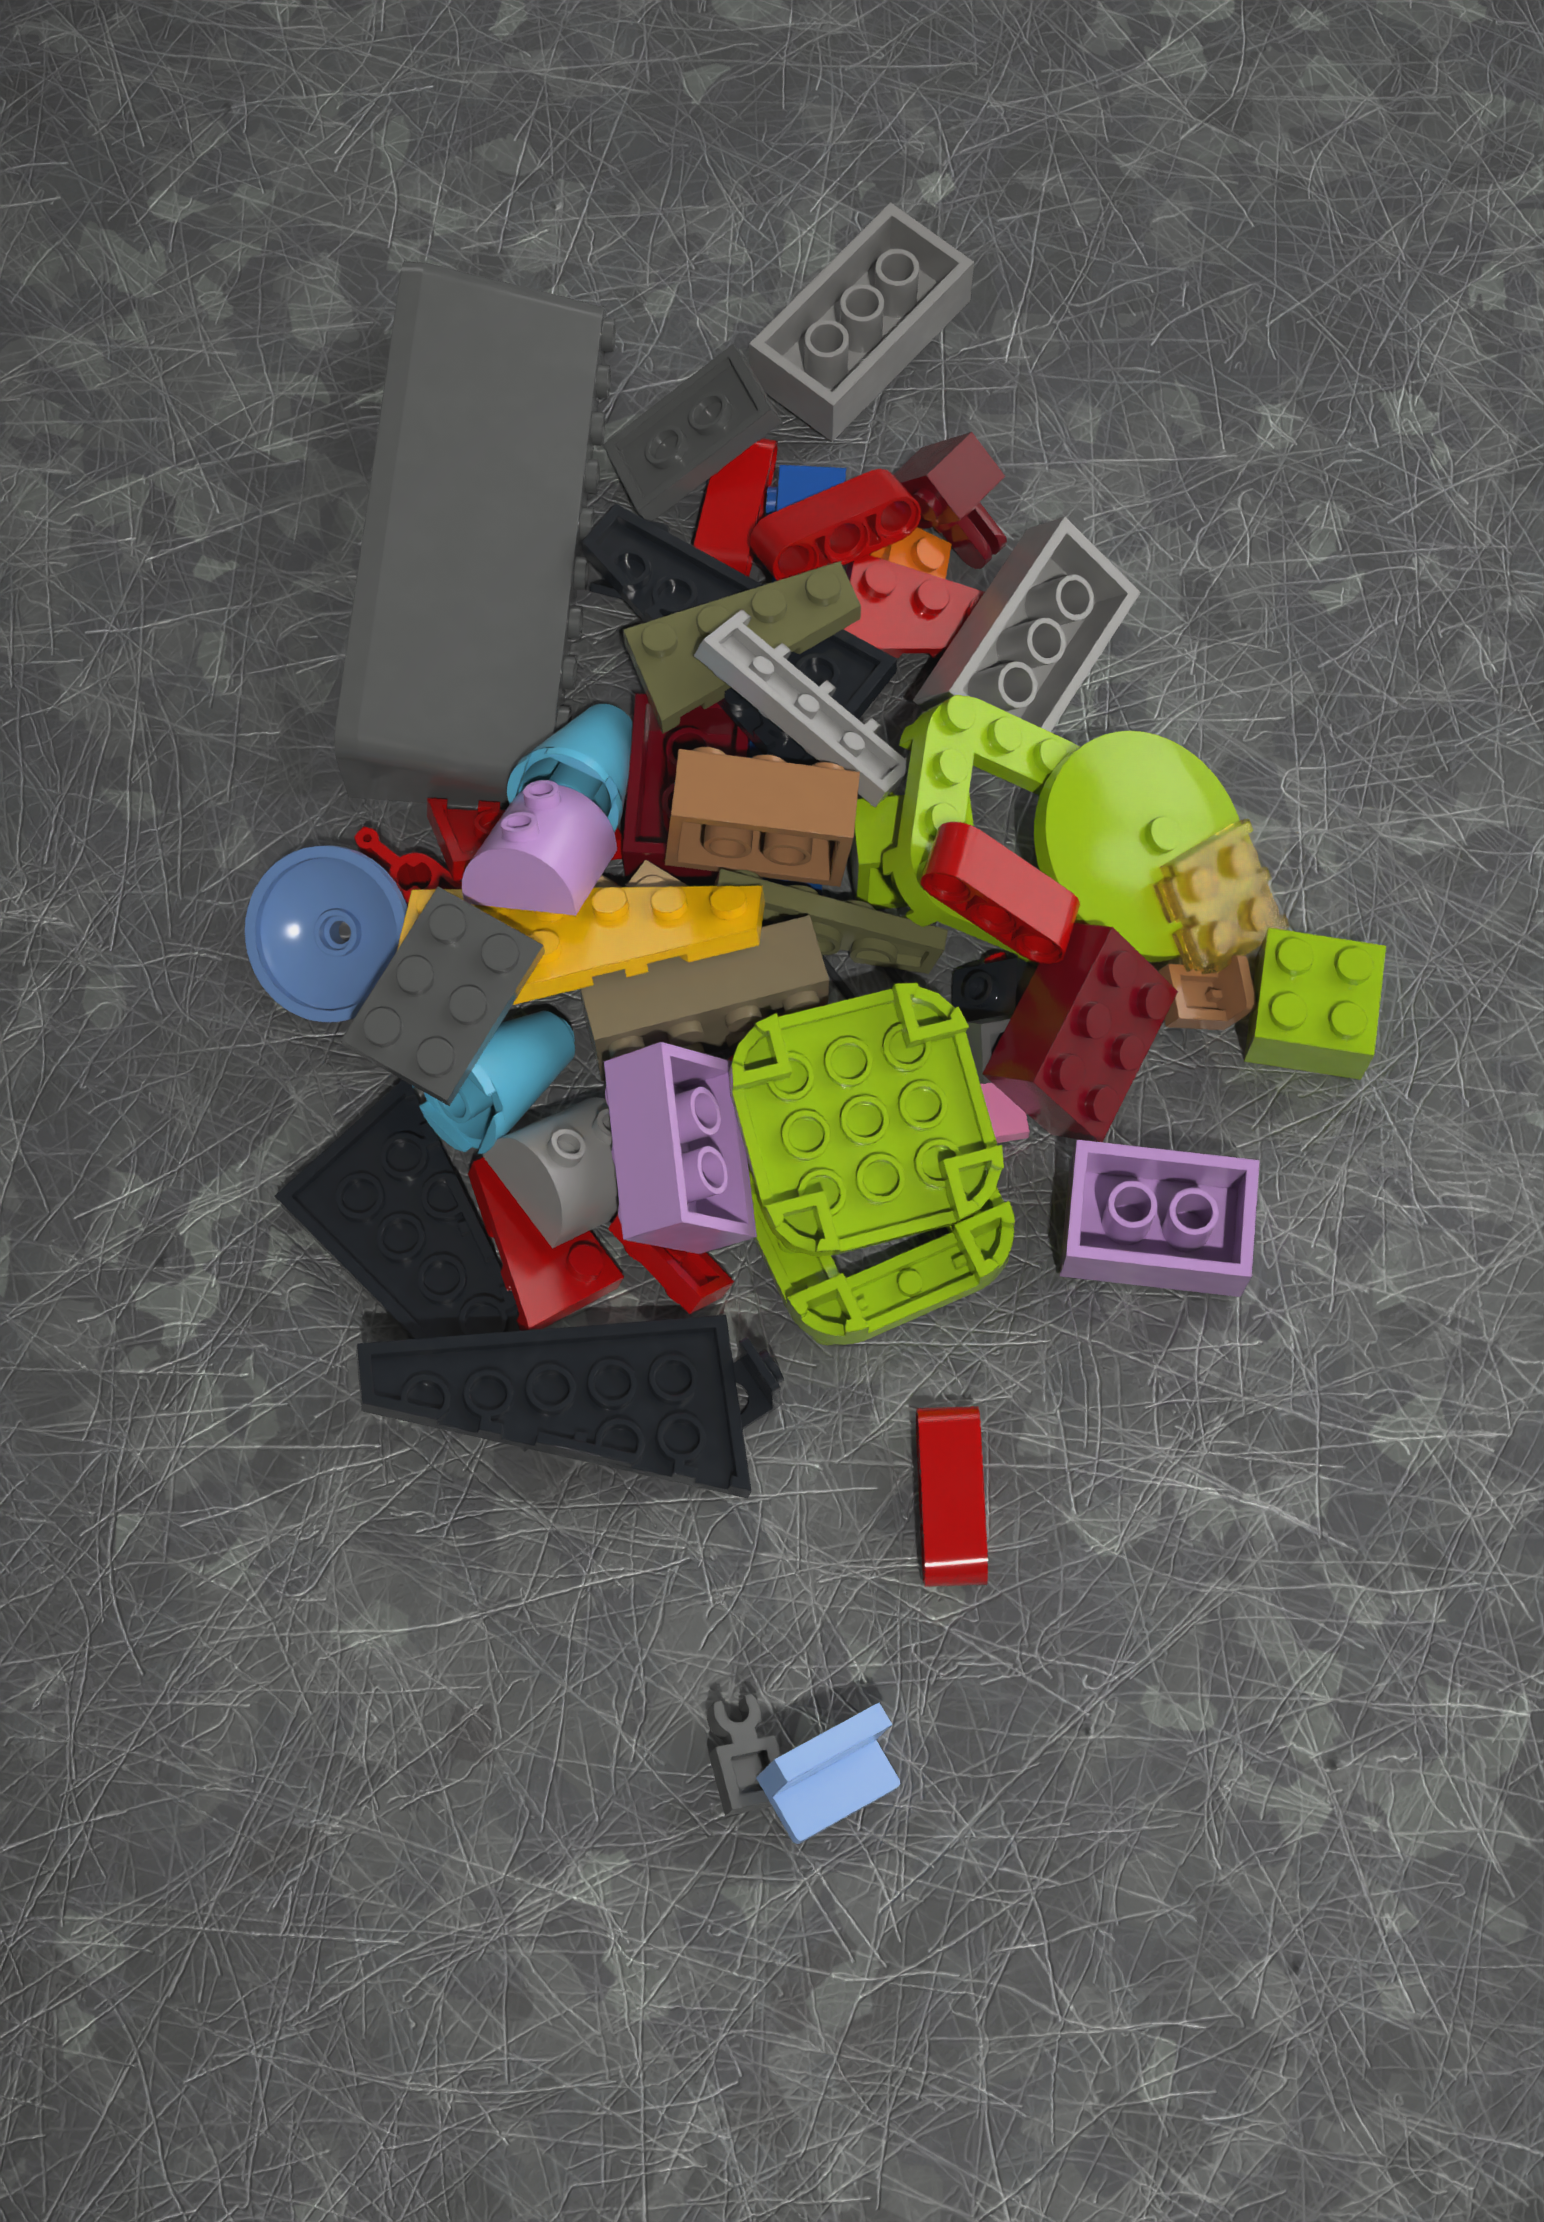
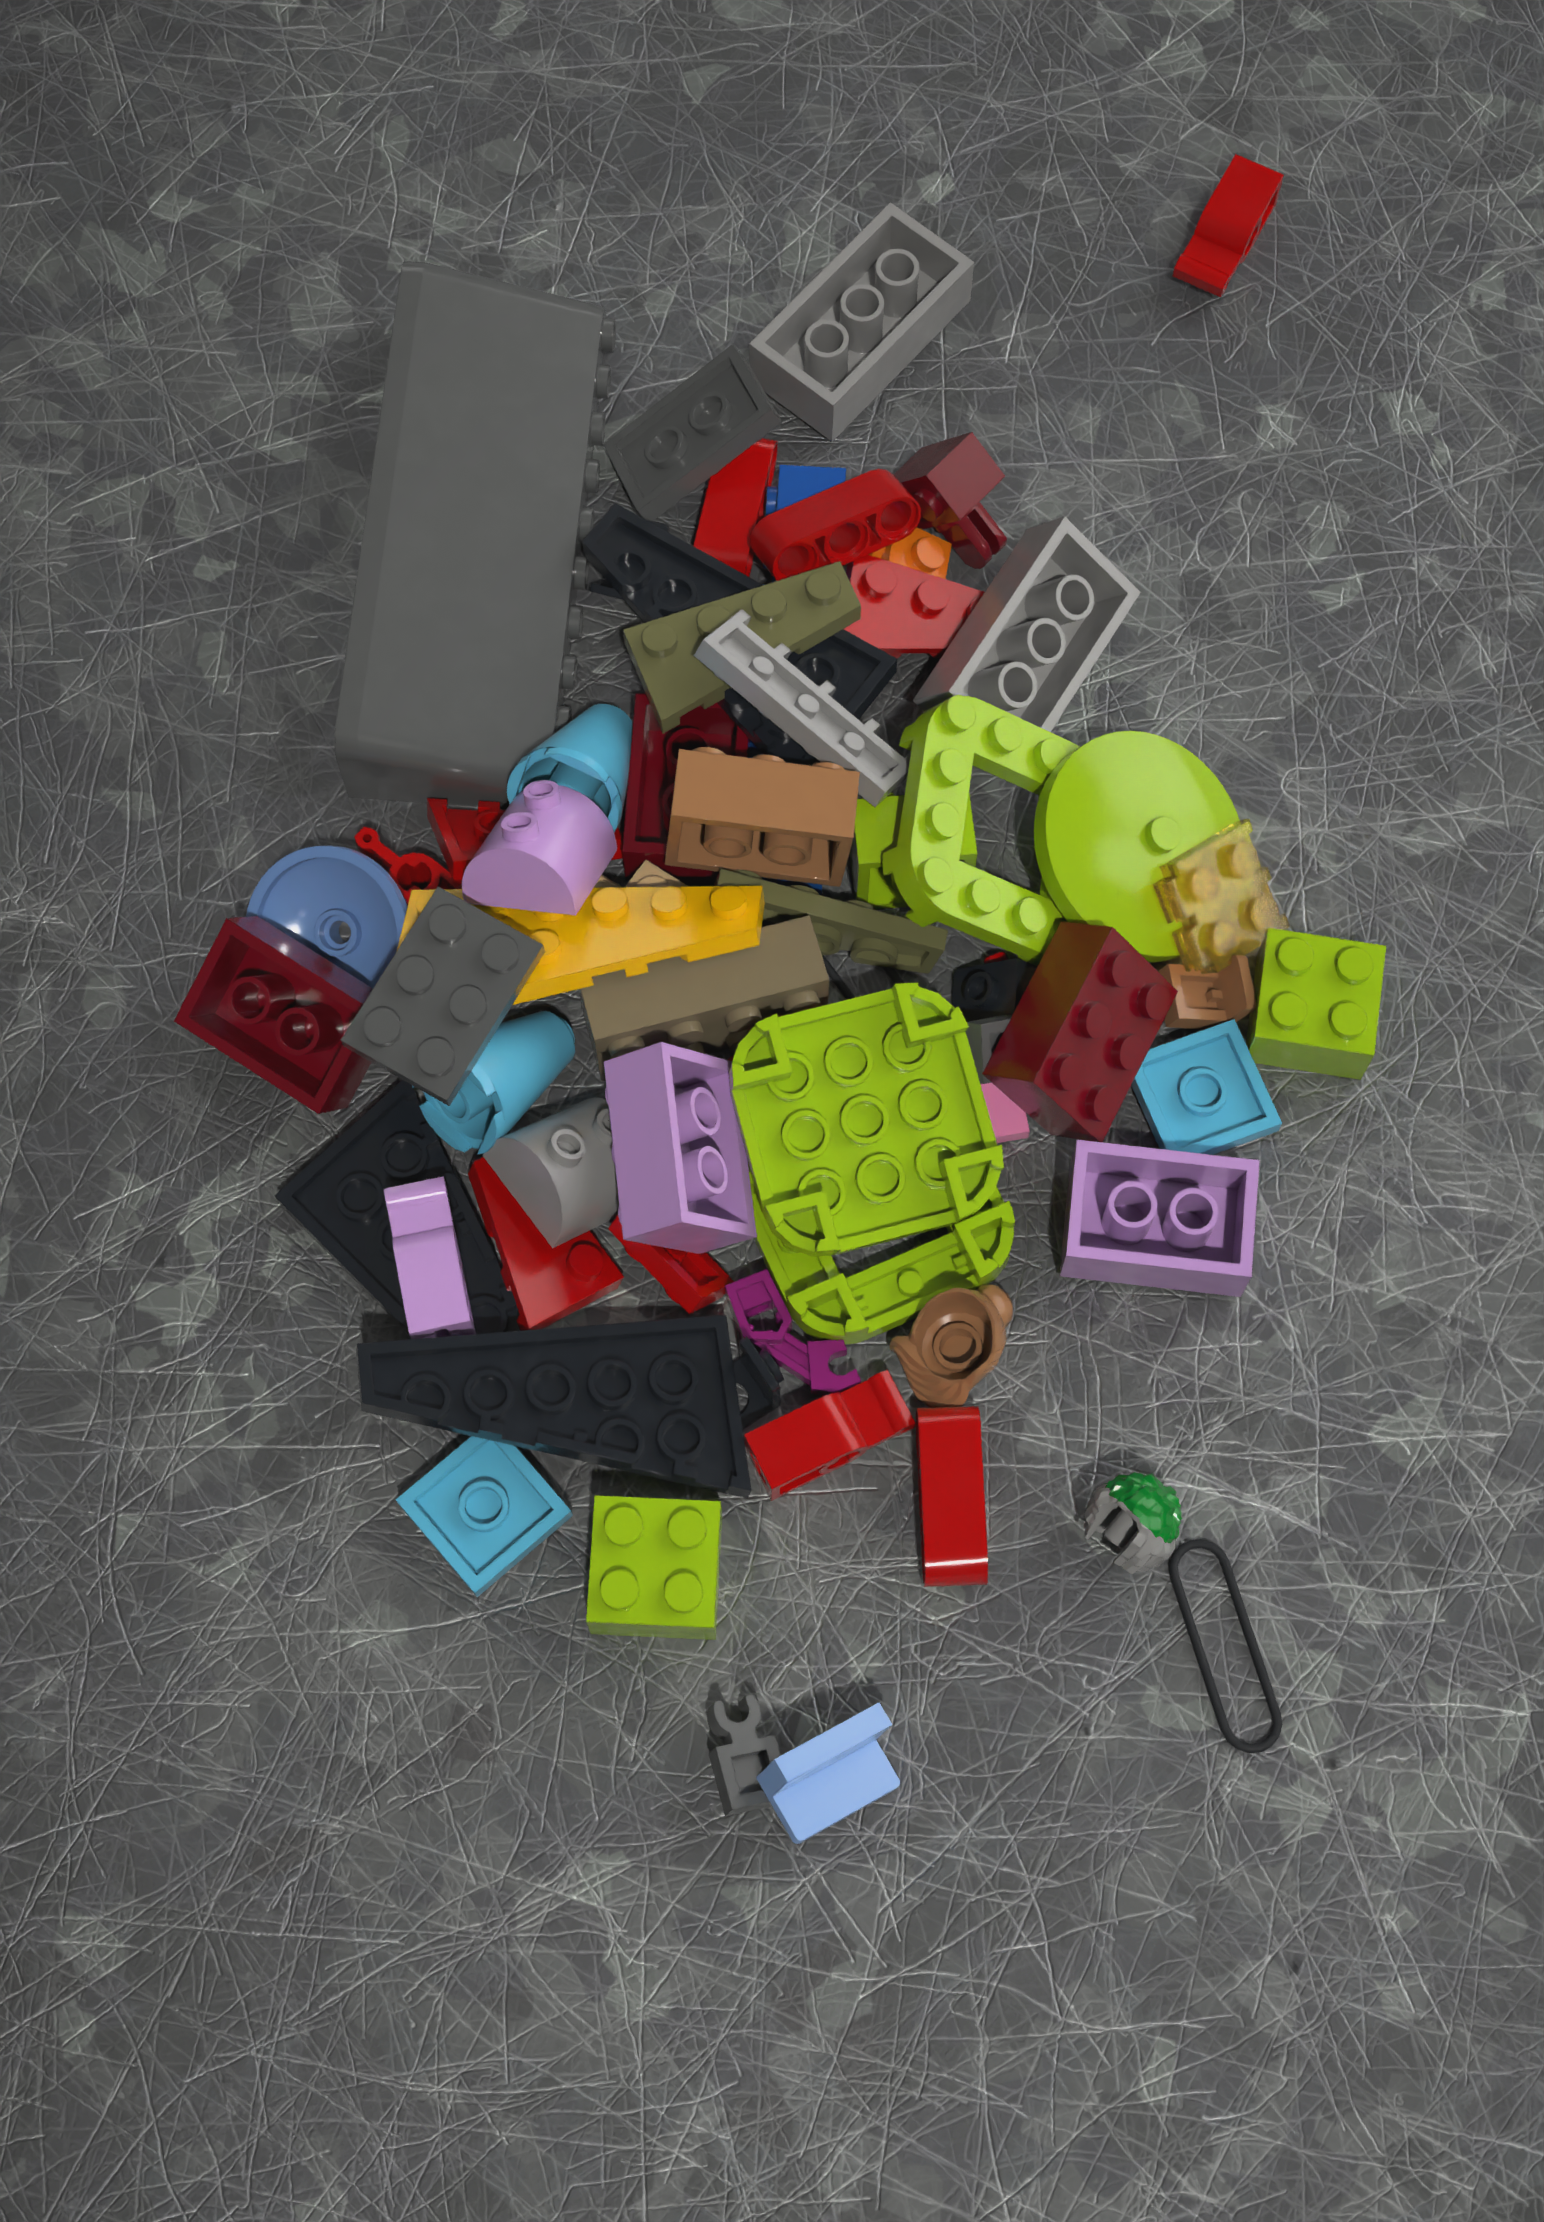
(278, 1012): none -> dark red brick
(428, 1260): none -> lavender piece
(484, 1510): none -> medium azure plate
(654, 1567): none -> lime brick
(806, 1362): none -> magenta piece
(827, 1434): none -> red piece
(954, 1343): none -> medium nougat hair
(1000, 892): red beam -> none
(1136, 1517): none -> piece
(1205, 1092): none -> medium azure plate
(1229, 225): none -> red piece
(1250, 1637): none -> black piece

